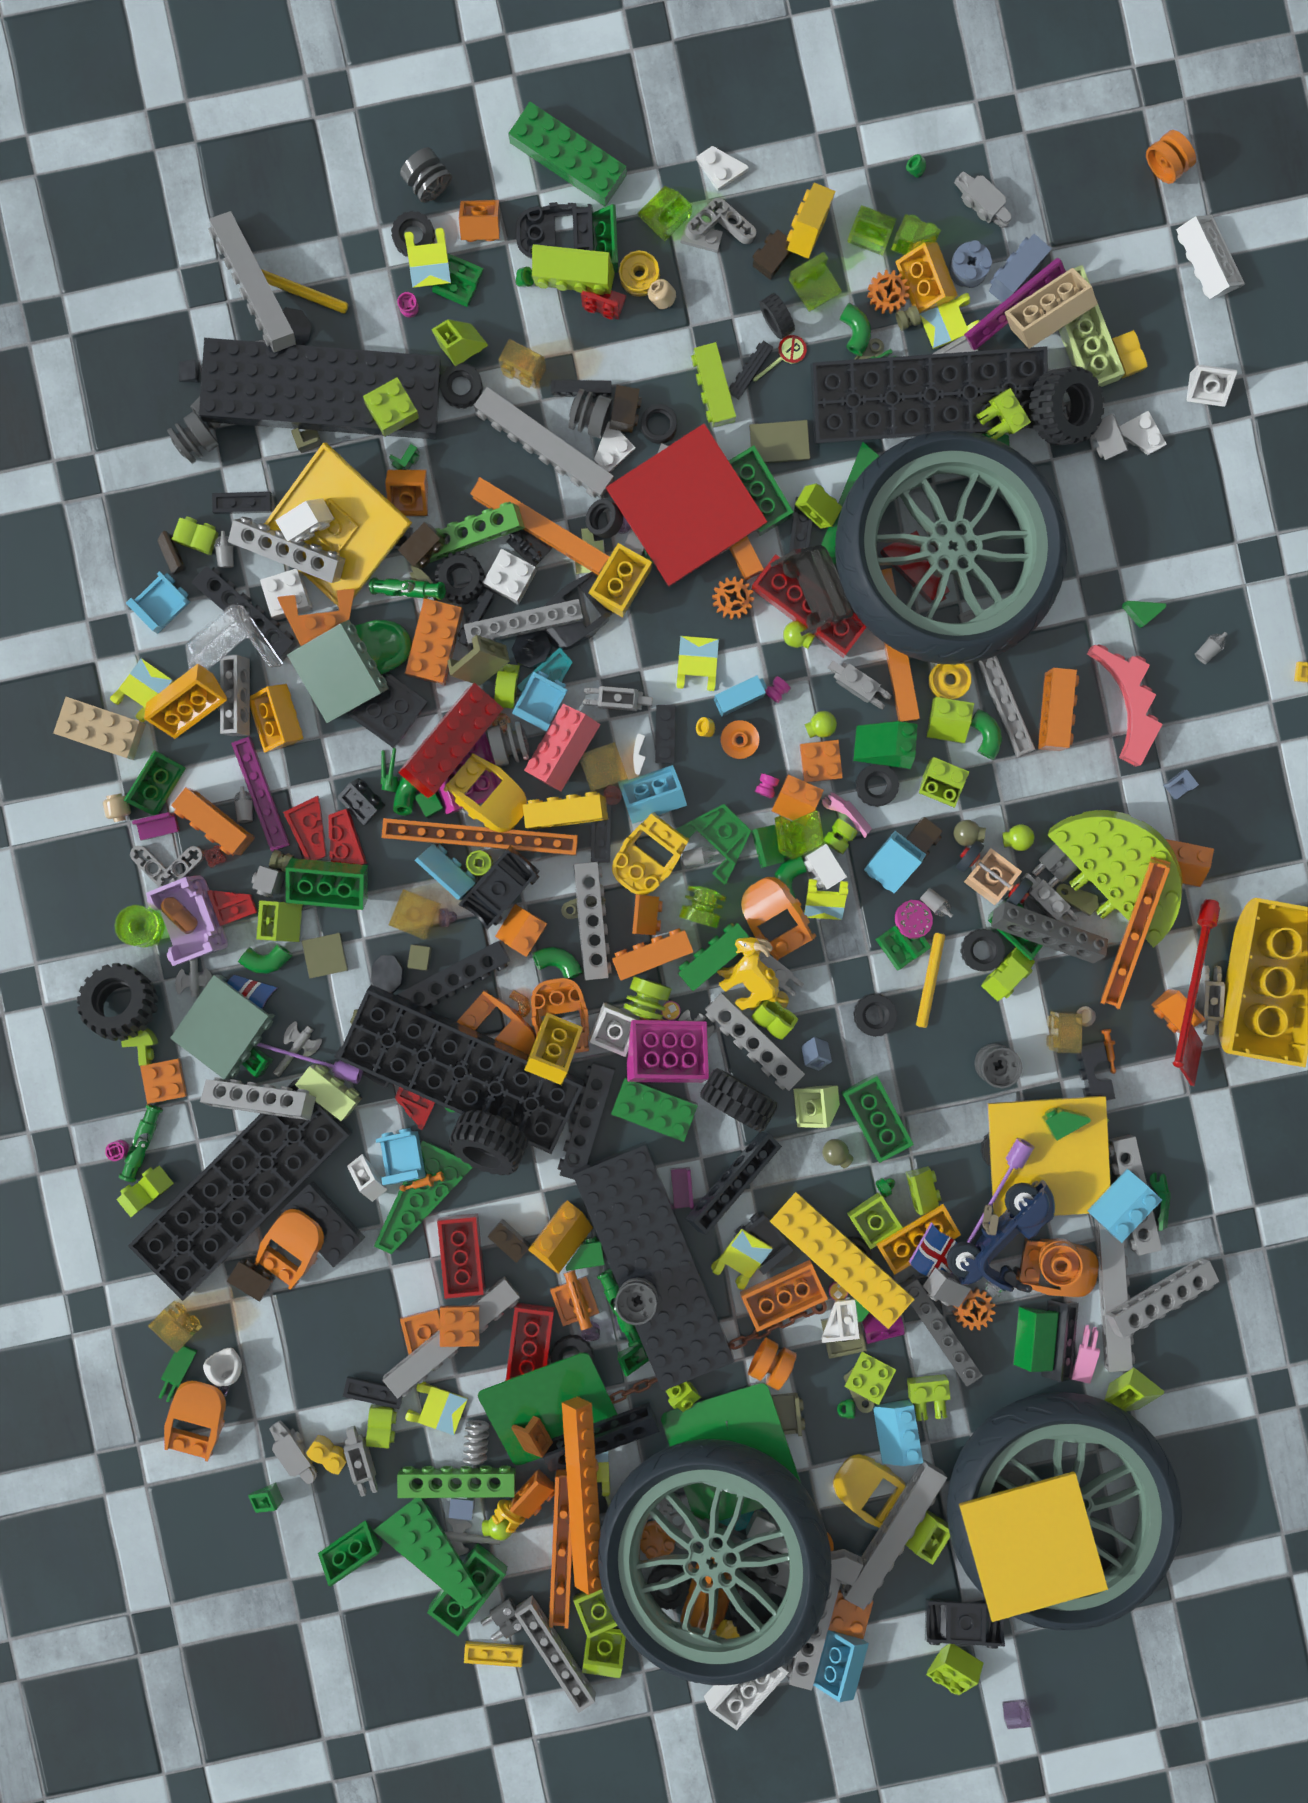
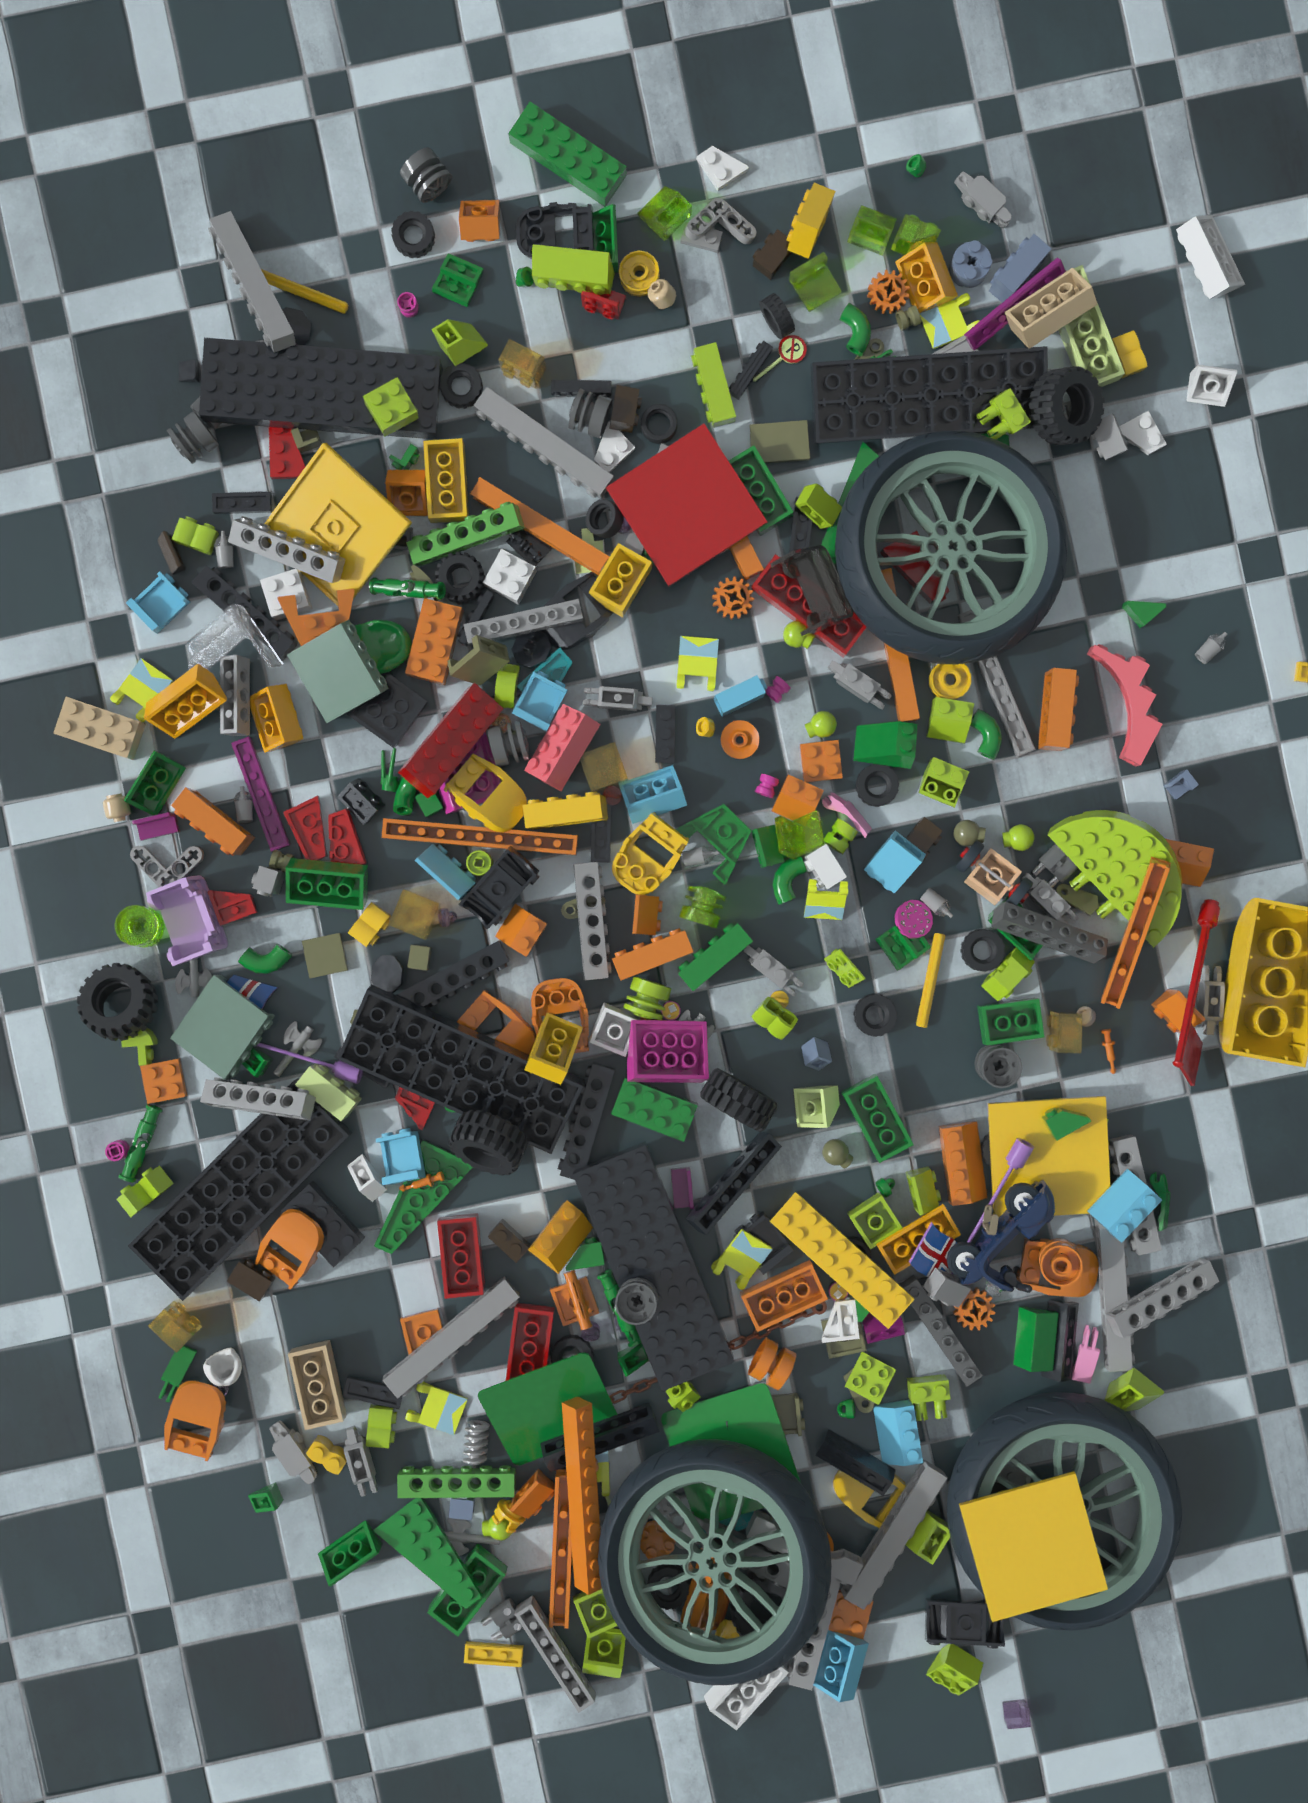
(179, 915): dark orange arm -> none
(208, 854): clear red plate -> none
(279, 921): lime slope -> none
(285, 458): none -> red wing
(305, 520): white brick -> none
(317, 1385): none -> tan brick
(370, 924): none -> yellow brick
(422, 545): dark brown brick -> none
(428, 262): neon yellow flag -> none
(446, 480): none -> yellow brick
(459, 1326): orange plate -> none
(523, 1003): clear orange arm -> none
(533, 1437): dark orange panel -> none
(559, 958): green cylinder -> none
(638, 760): white slope -> none
(752, 973): yellow animal -> none
(766, 900): orange slope -> none
(792, 1074): light grey brick -> none
(844, 968): none -> lime hinge
(856, 1462): none -> black panel
(962, 1163): none -> orange slope
(1010, 1021): none -> green brick
(1090, 1056): black arch -> none
(1171, 156): orange wheel -> none

